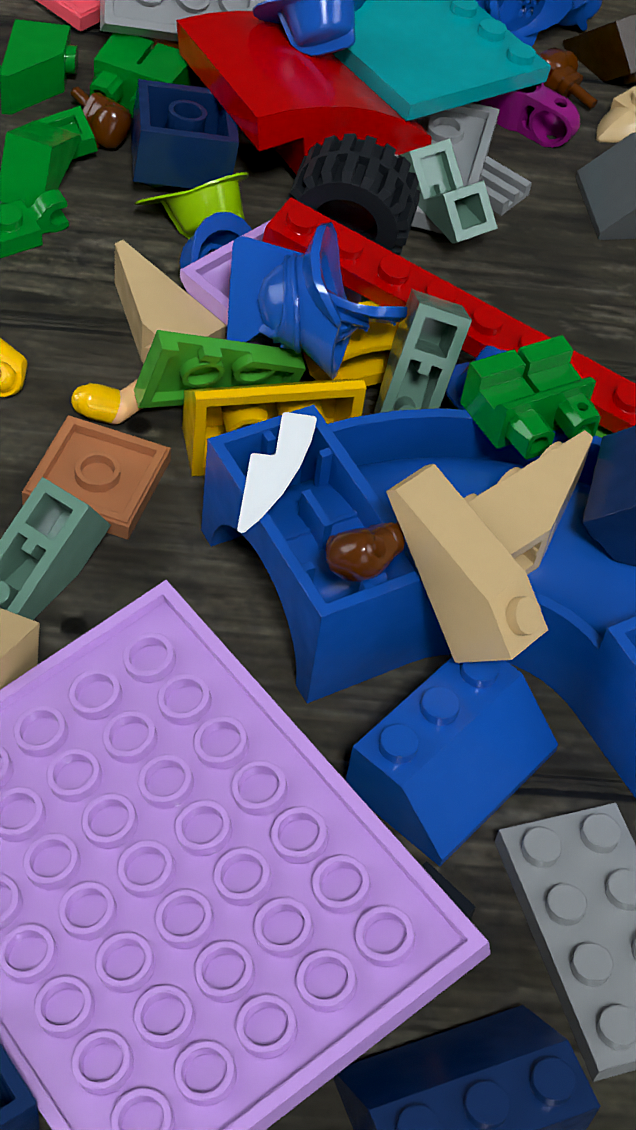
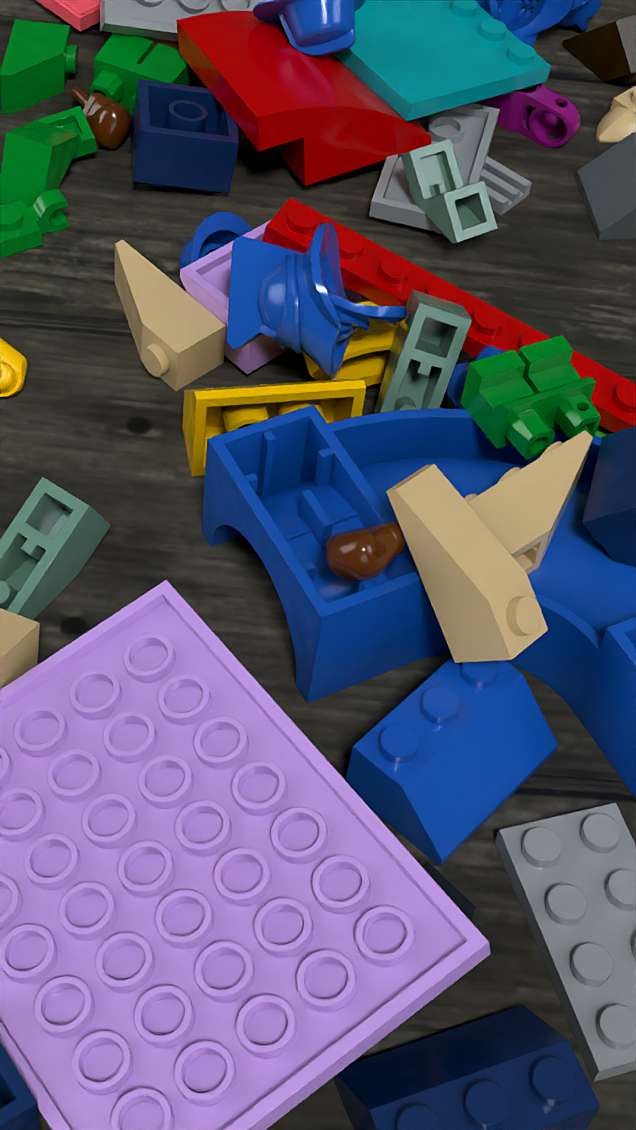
(104, 470): nougat tile -> none
(105, 403): yellow arm -> none
(192, 206): lime piece -> none
(200, 362): bright green wing -> none
(271, 474): white sticker -> none
(364, 175): black tyre -> none
(564, 76): reddish brown piece -> none

